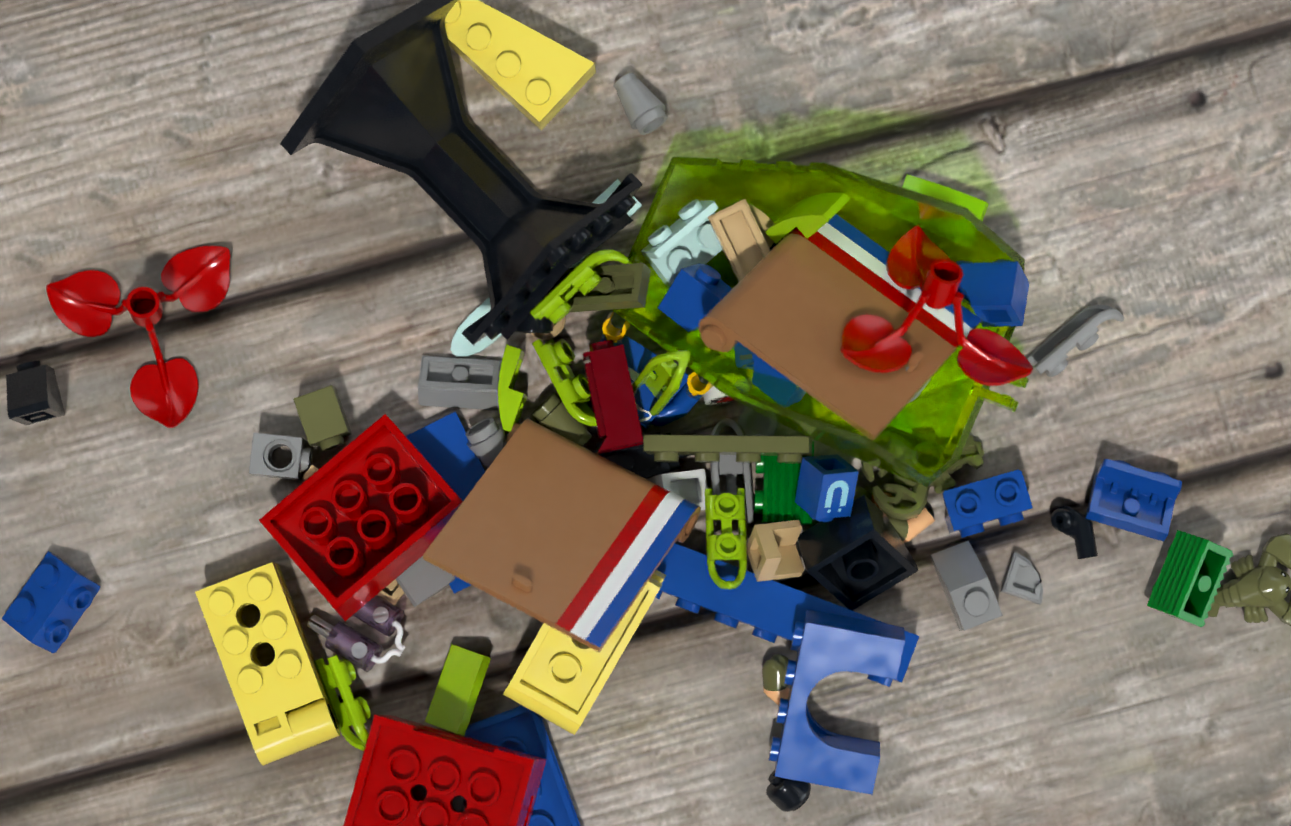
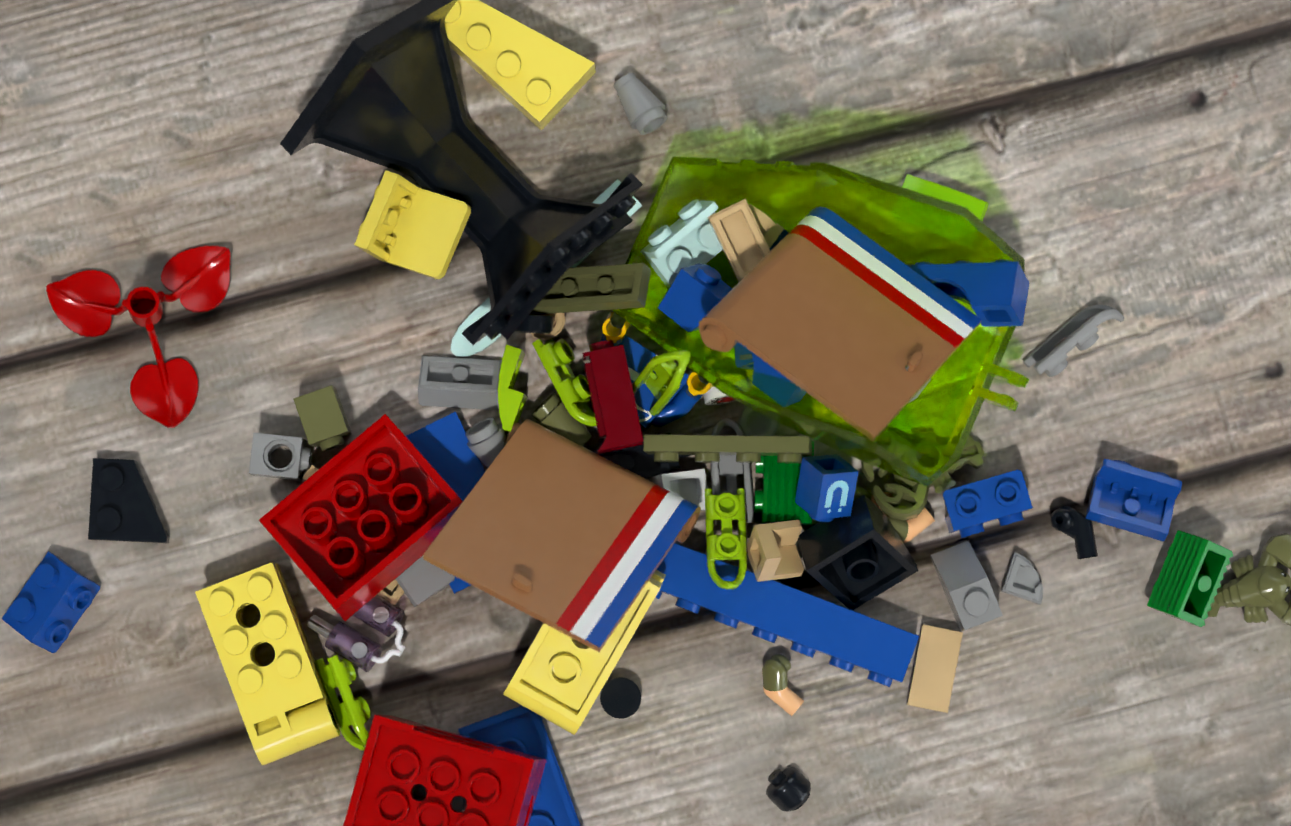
(33, 394): black slope -> none
(122, 505): none -> black wing
(412, 226): none -> light yellow bracket
(457, 690): lime tile -> none
(582, 279): lime piece -> none
(620, 697): none -> black tile
(807, 215): lime slope -> none
(828, 646): arch -> none
(917, 263): red plant -> none
(934, 668): none -> tan tile

